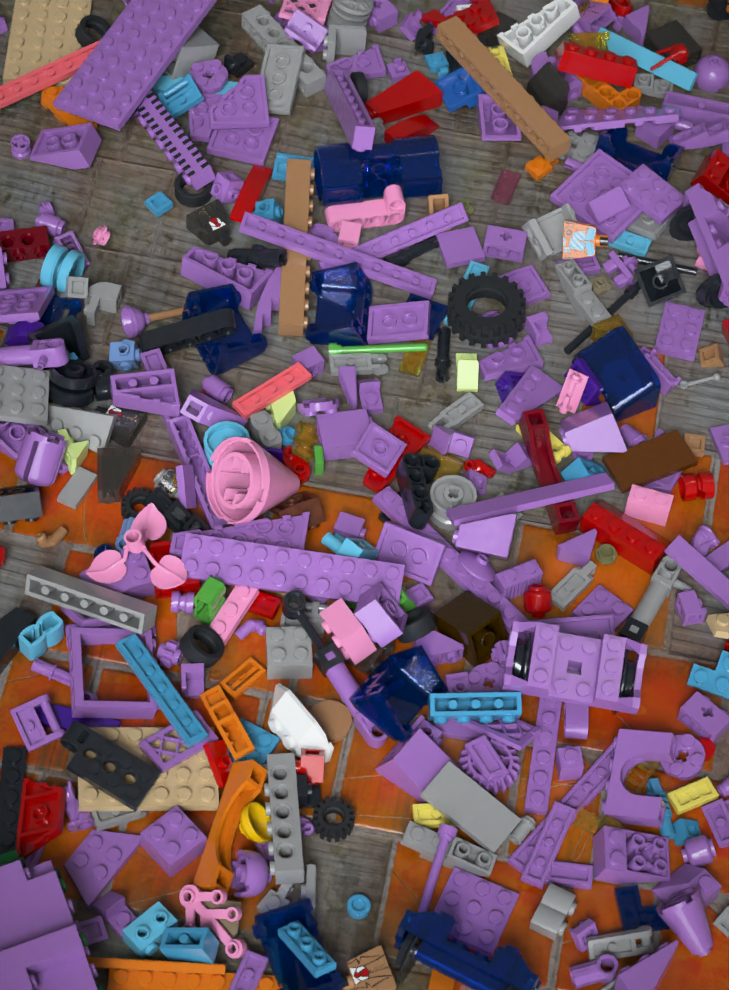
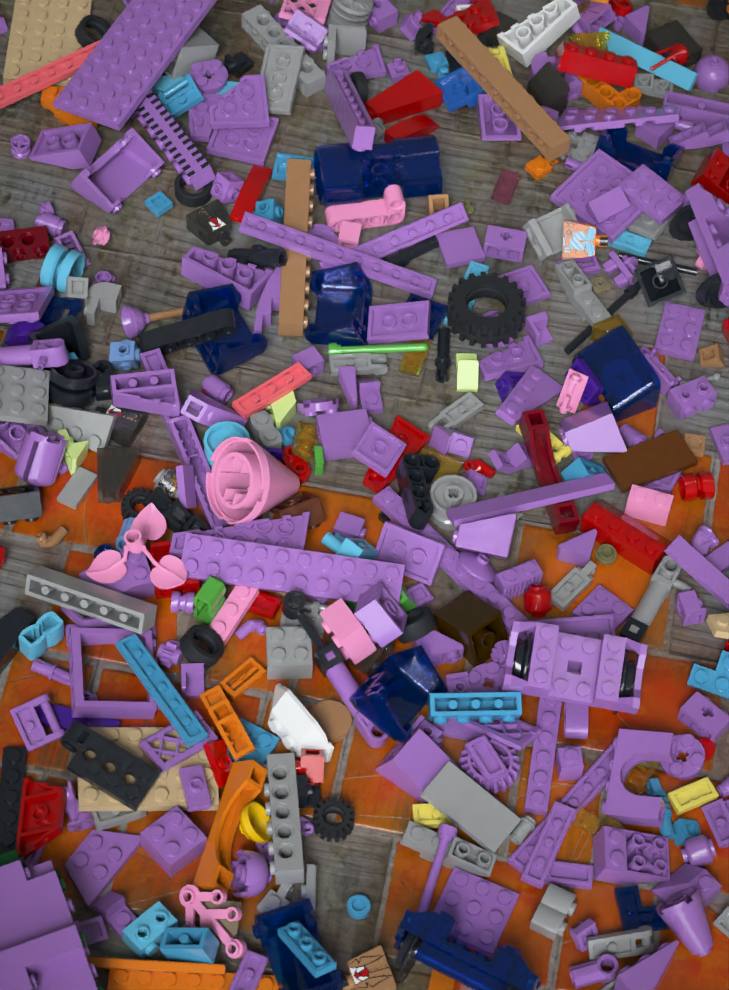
(103, 276): none -> medium lavender plate
(118, 172): none -> medium lavender windscreen
(194, 788): none -> medium lavender plate
(691, 398): none -> medium lavender brick

